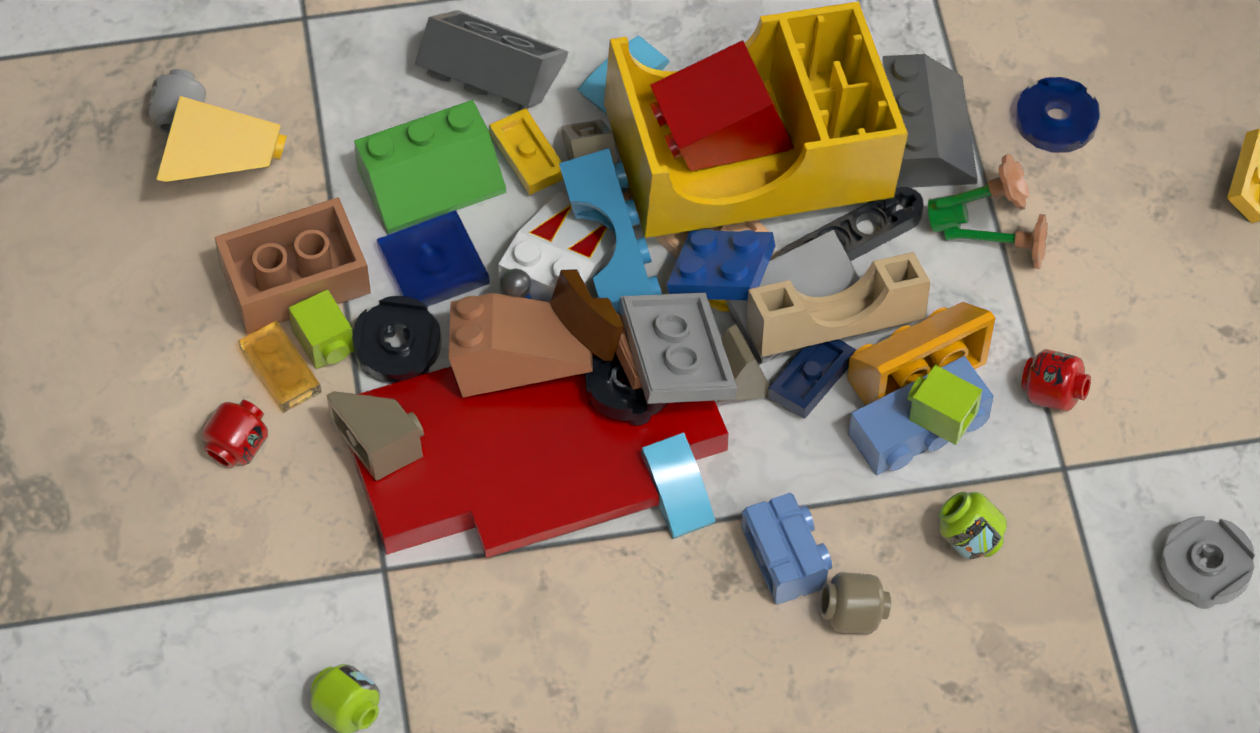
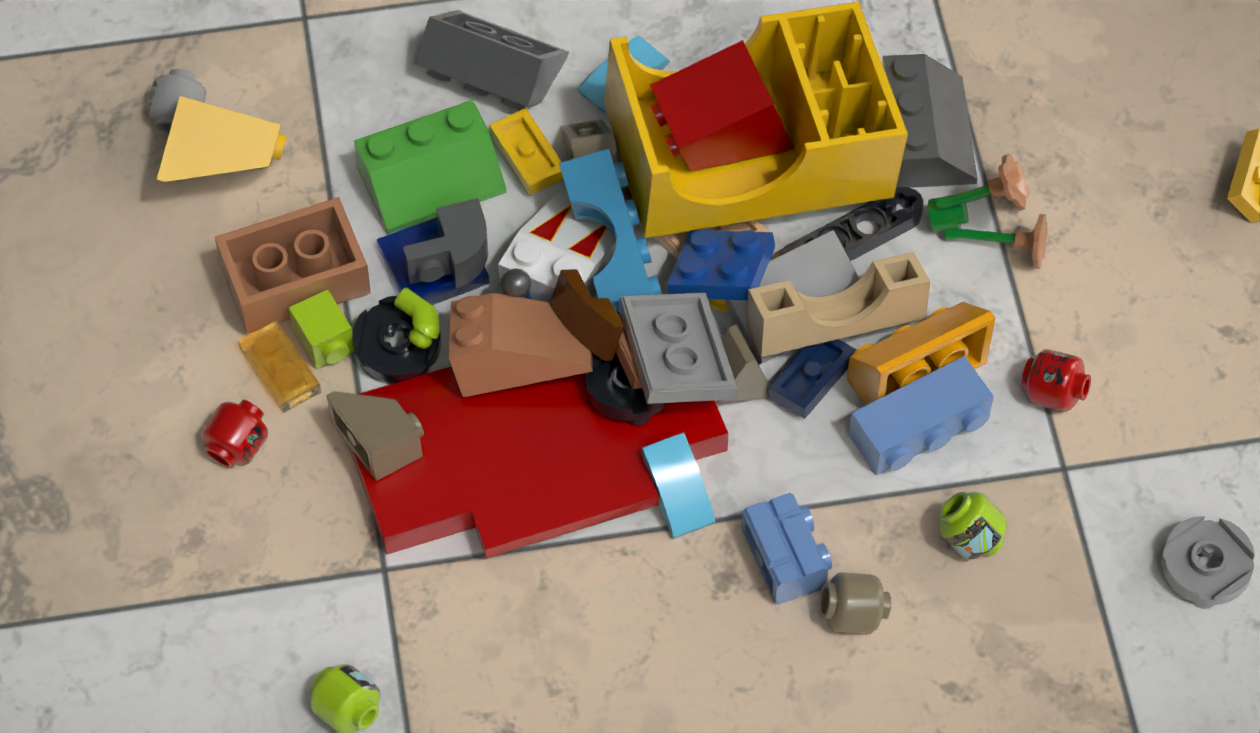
(424, 317): none -> lime arm
(458, 251): none -> dark grey brick
(944, 404): lime brick -> none
(1051, 133): clear blue tile -> none

